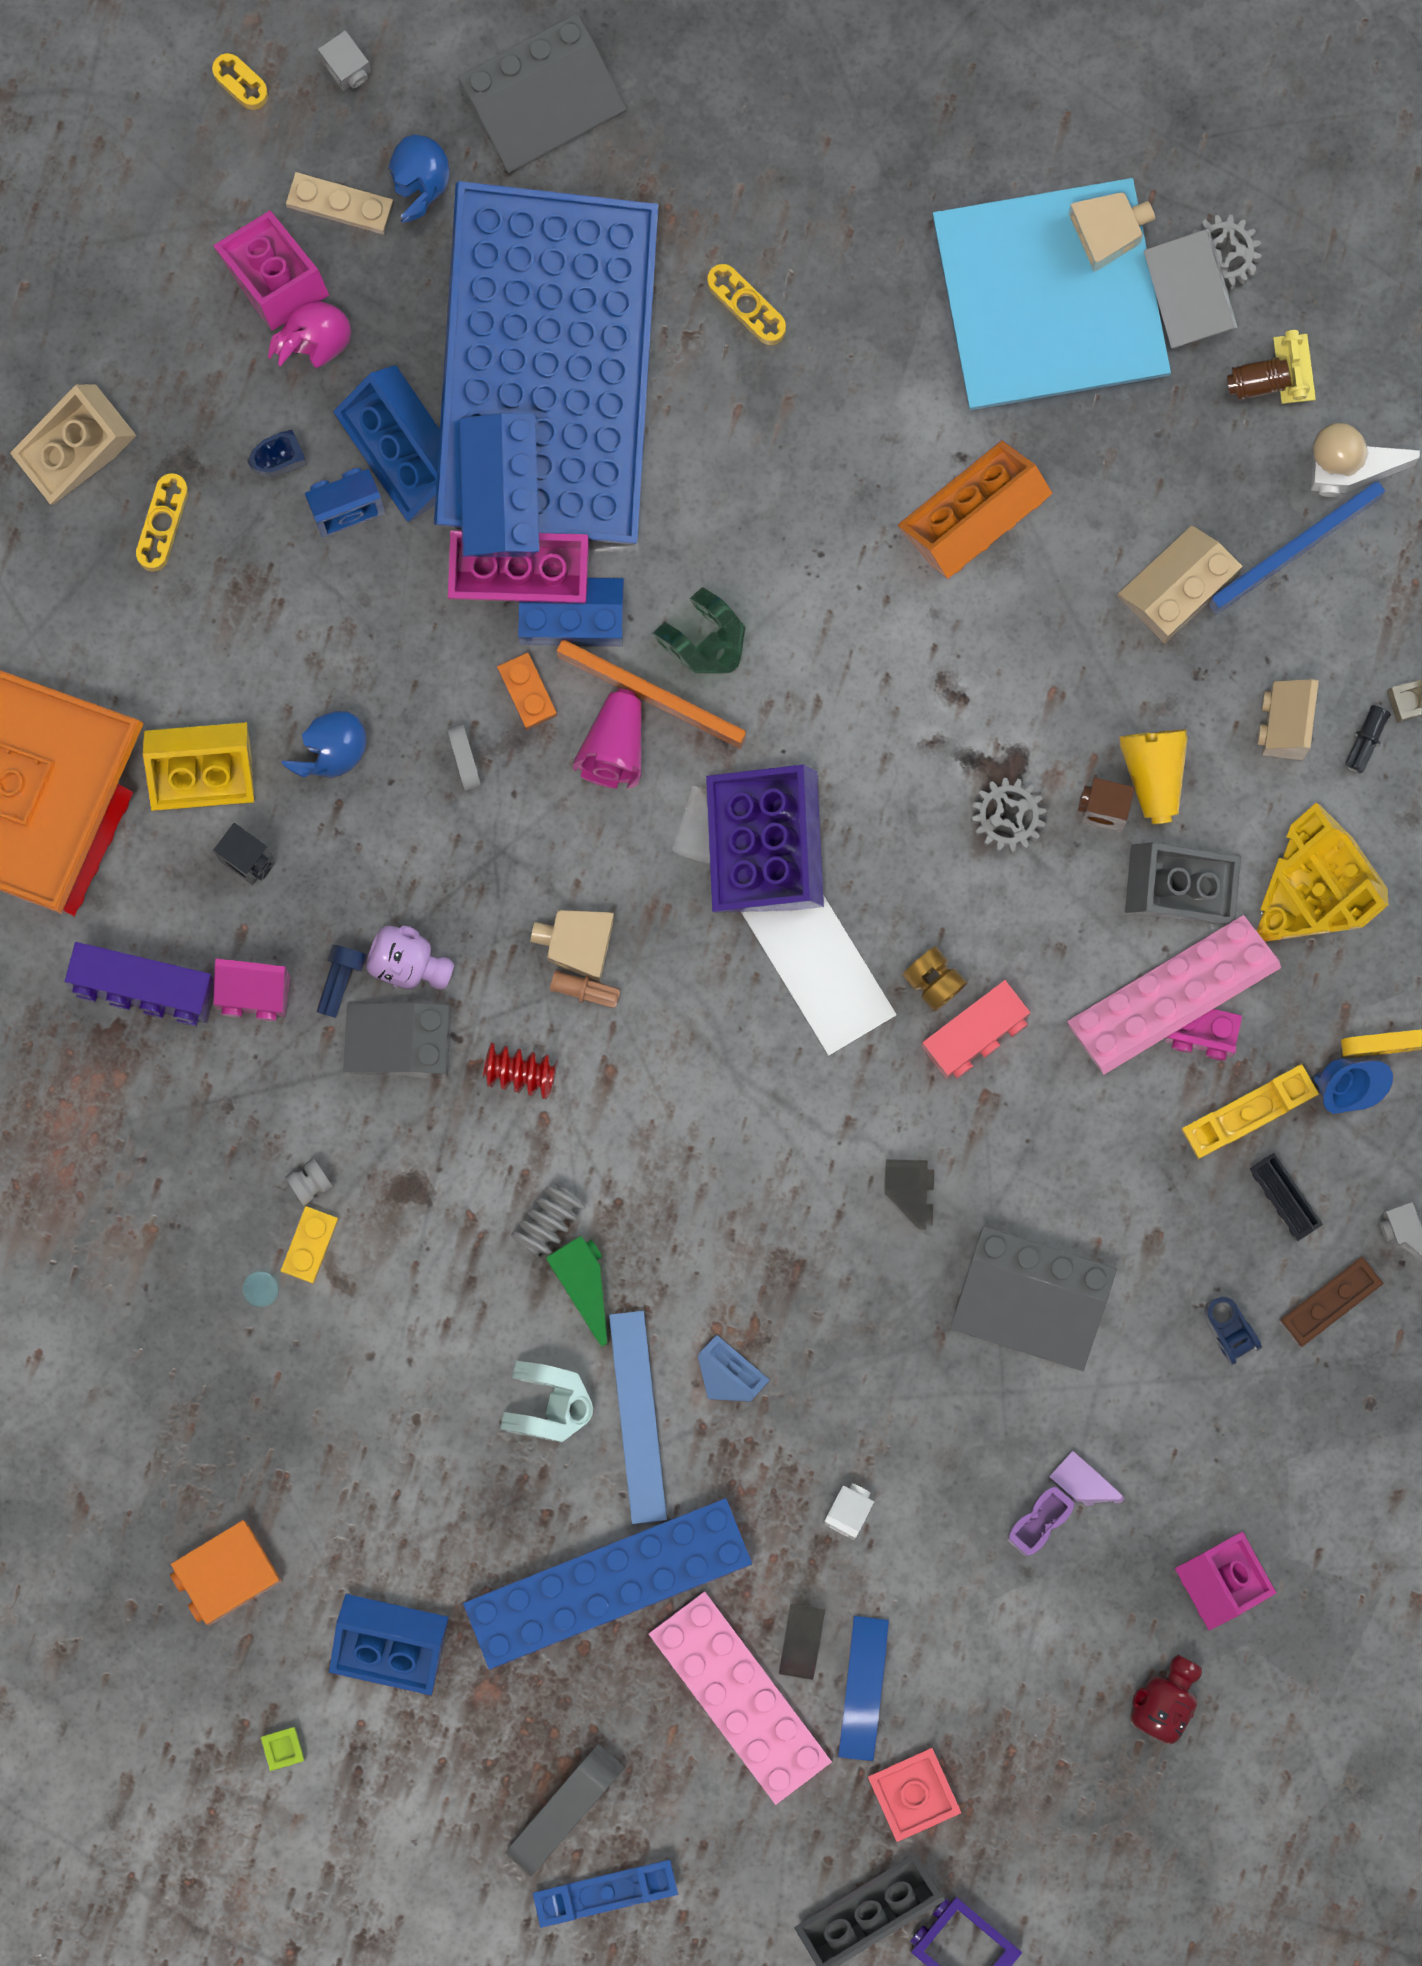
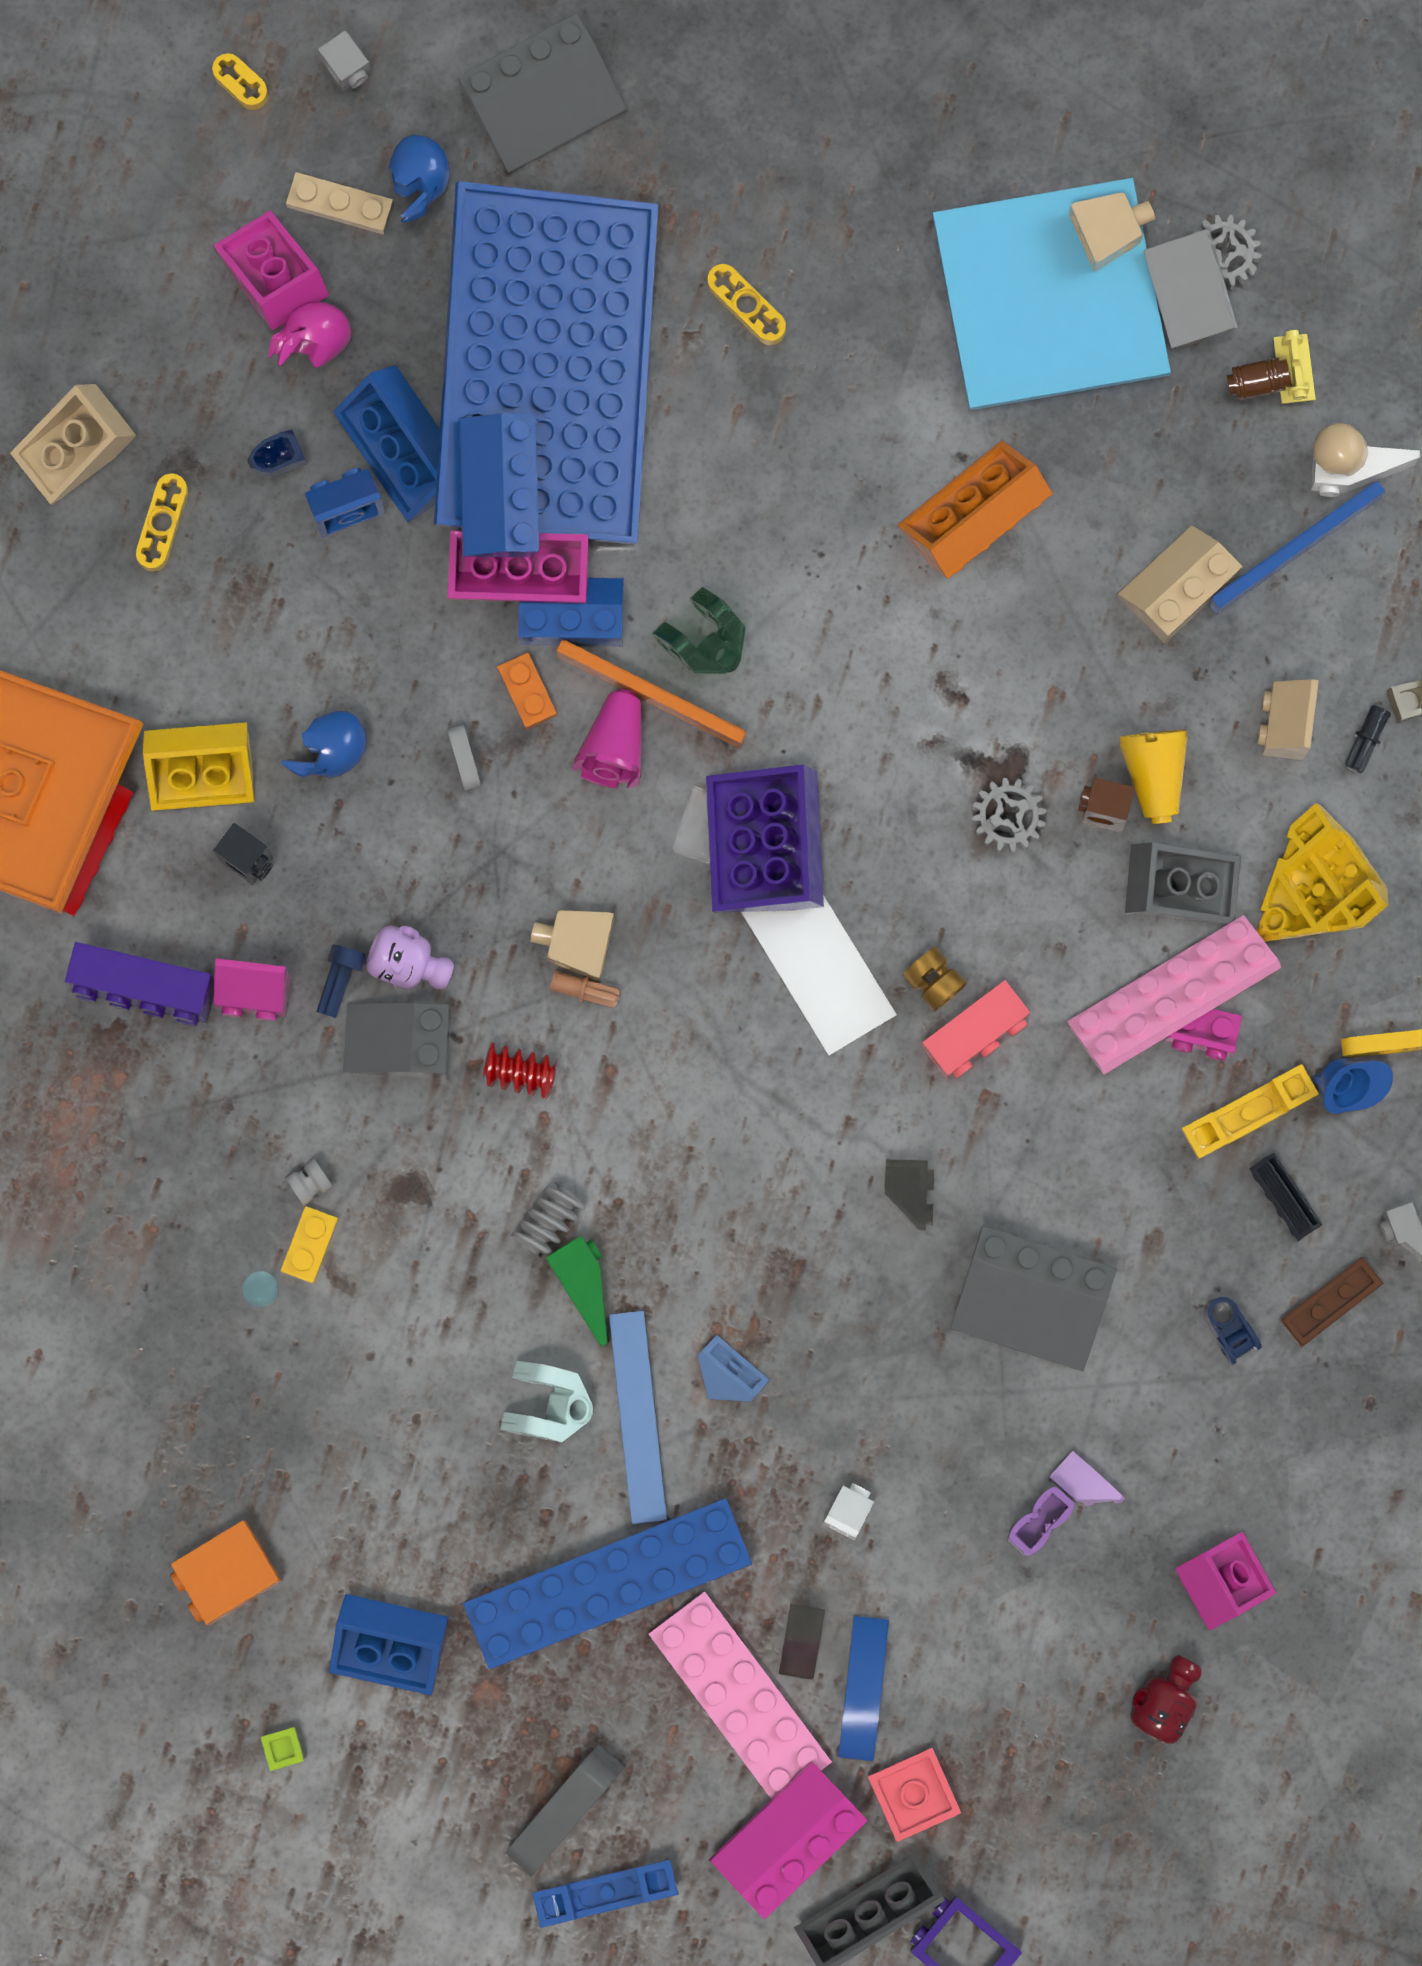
(788, 1840): none -> dark pink slope

